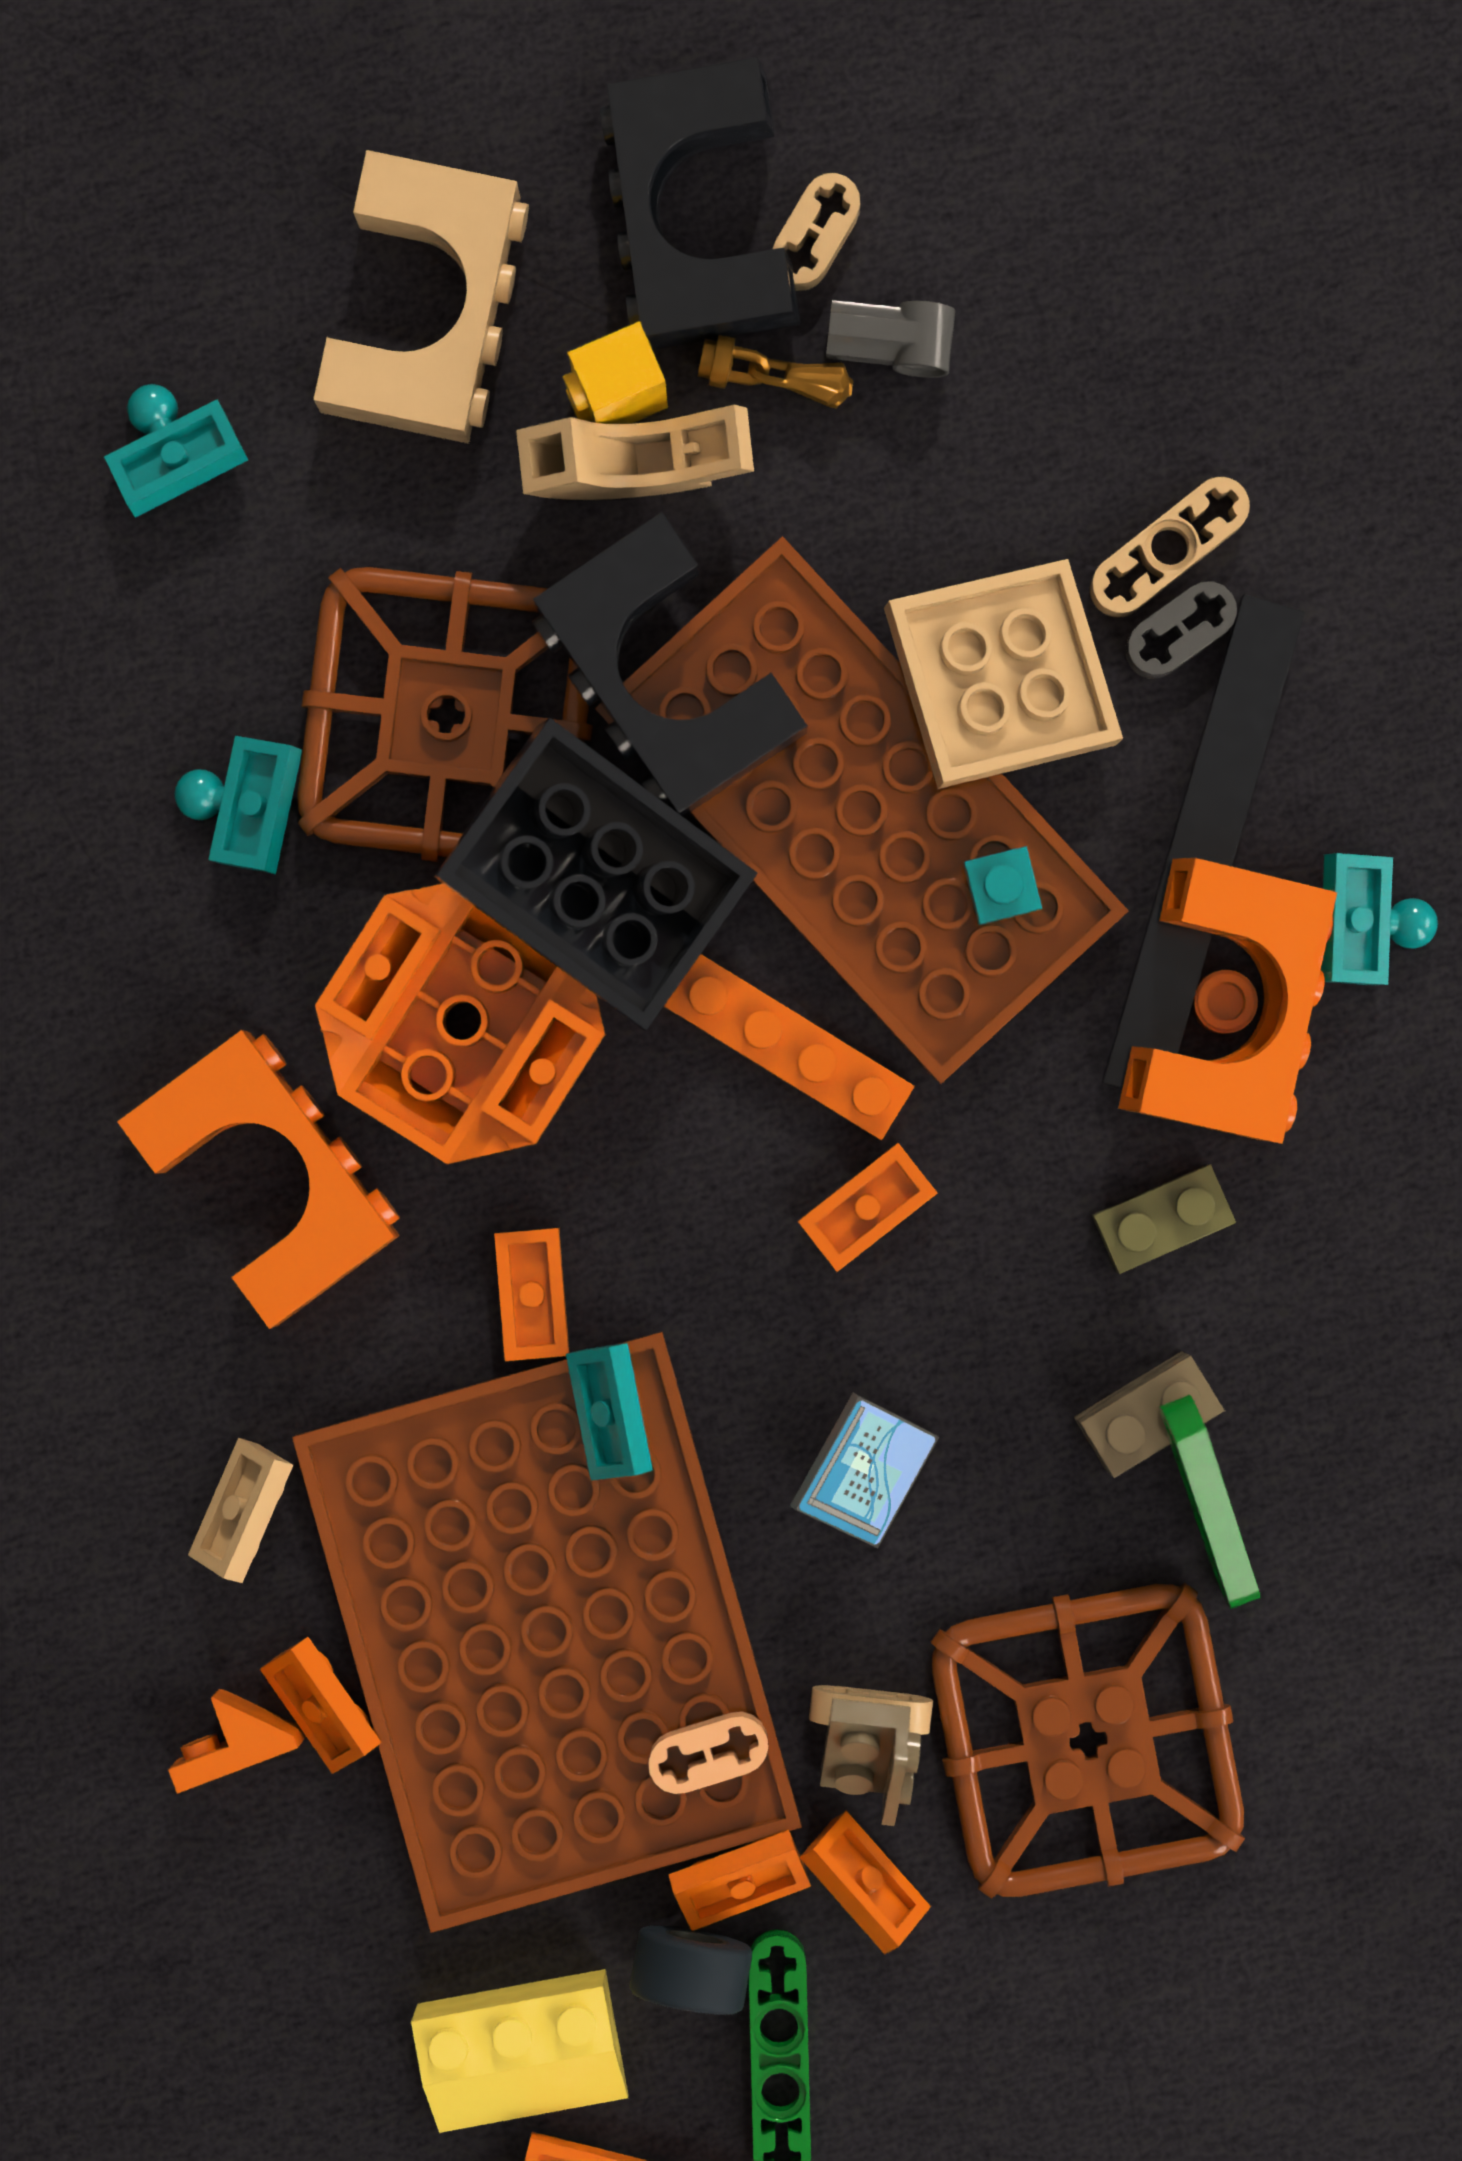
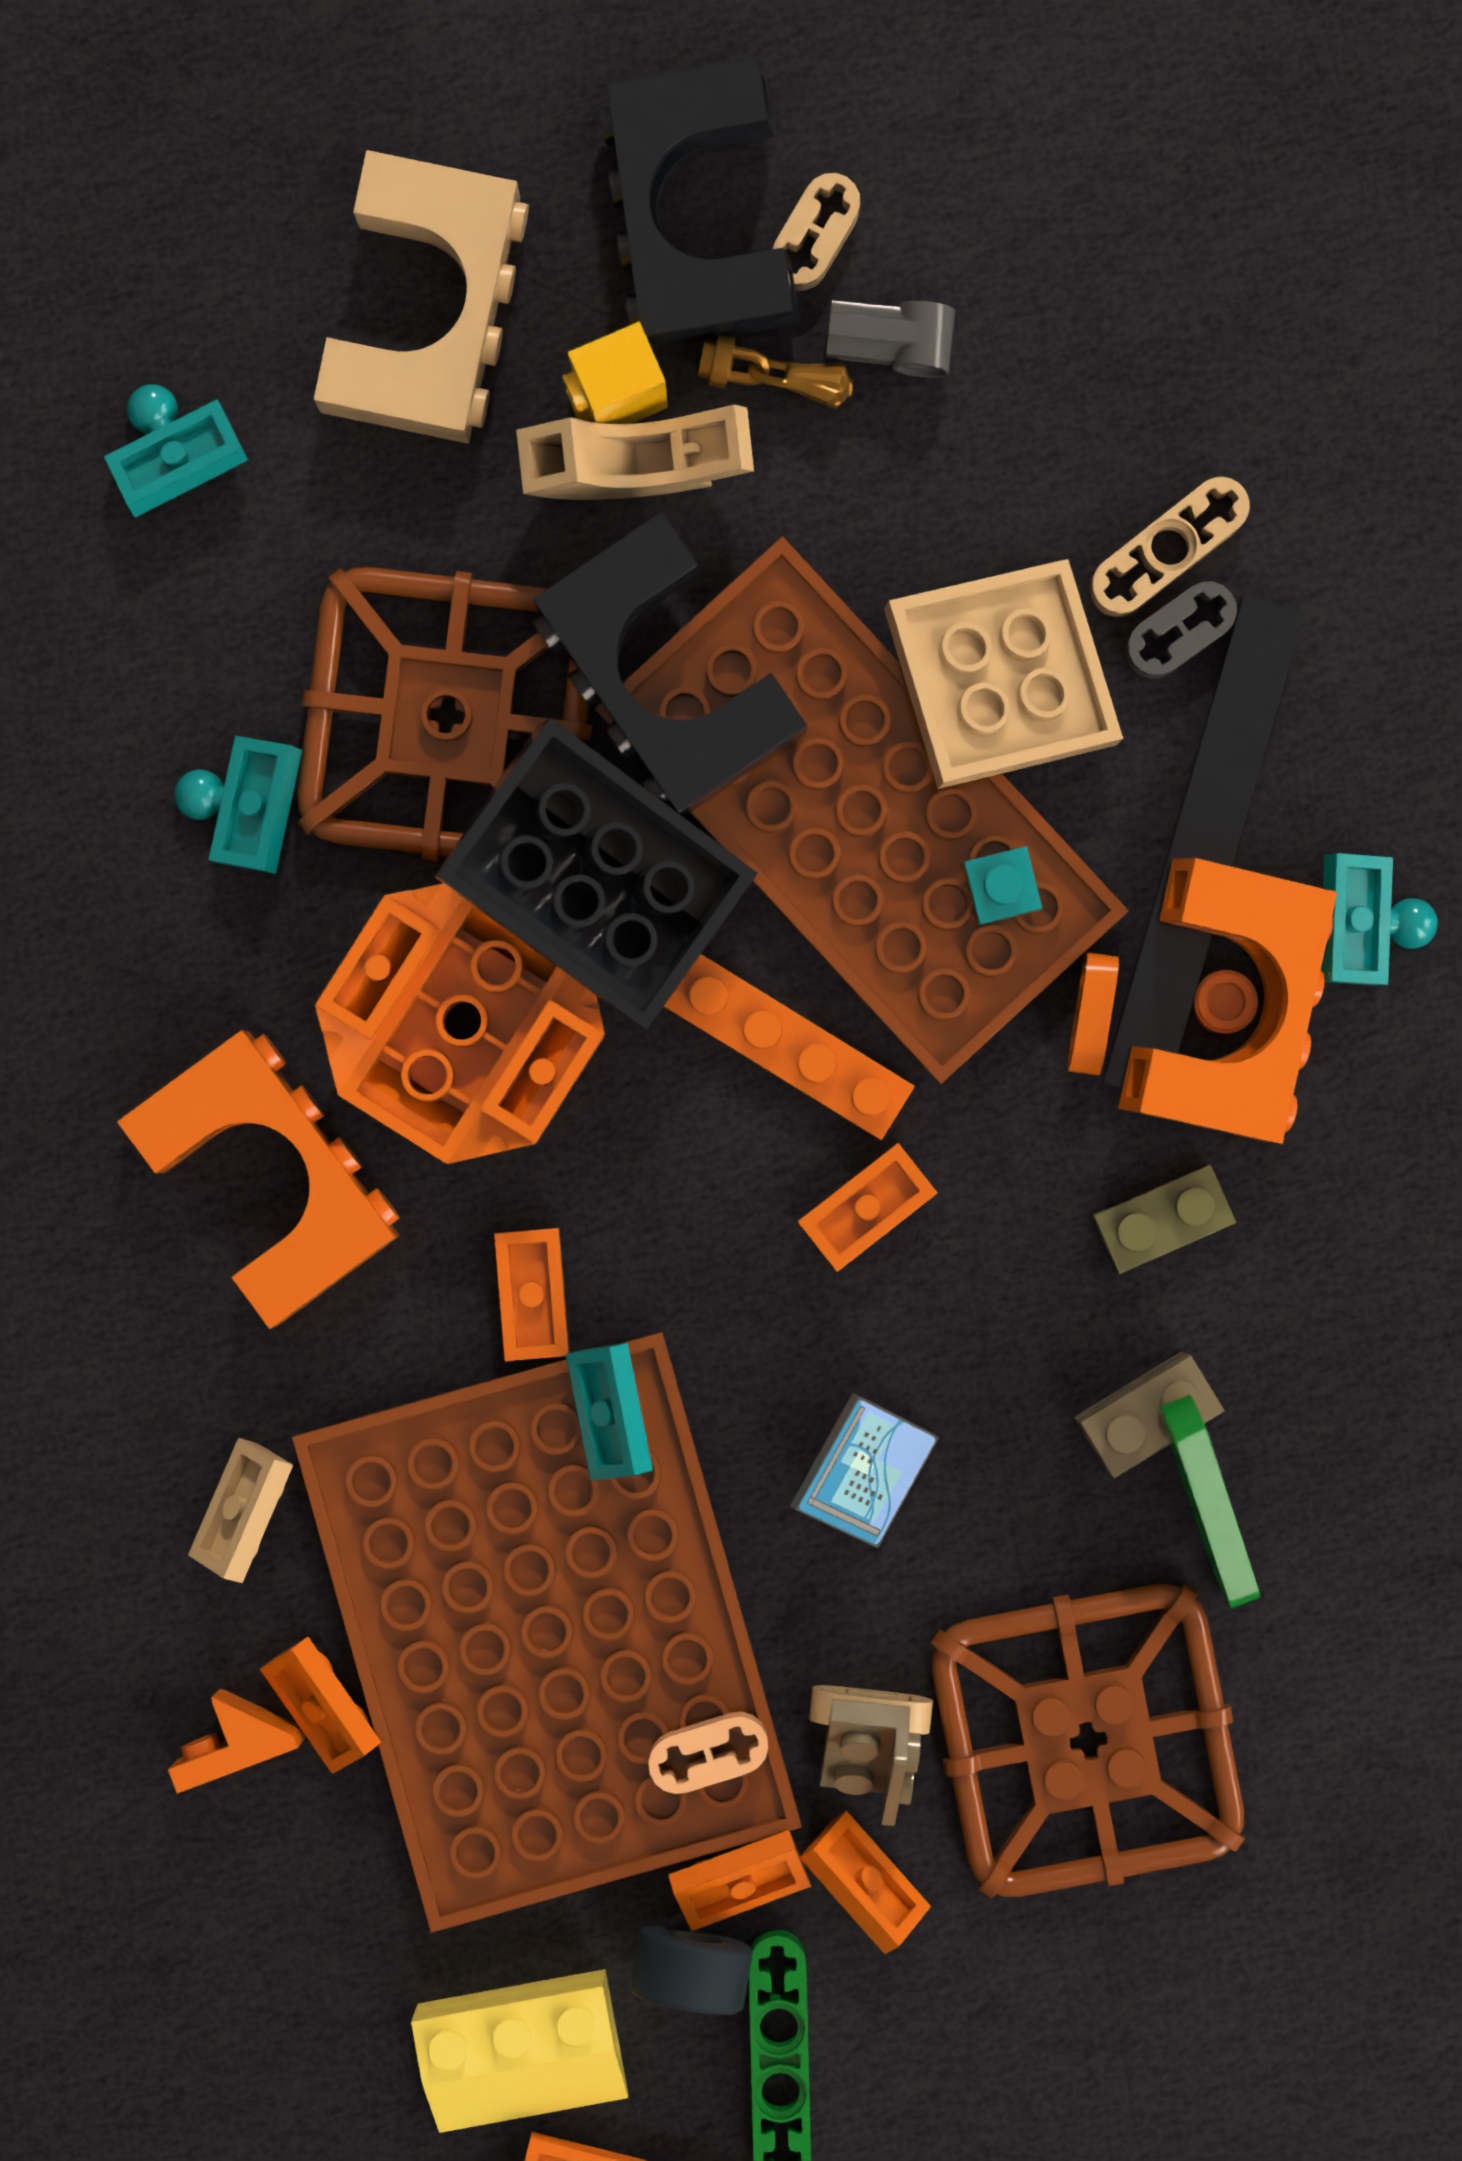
(1092, 1014): none -> orange beam

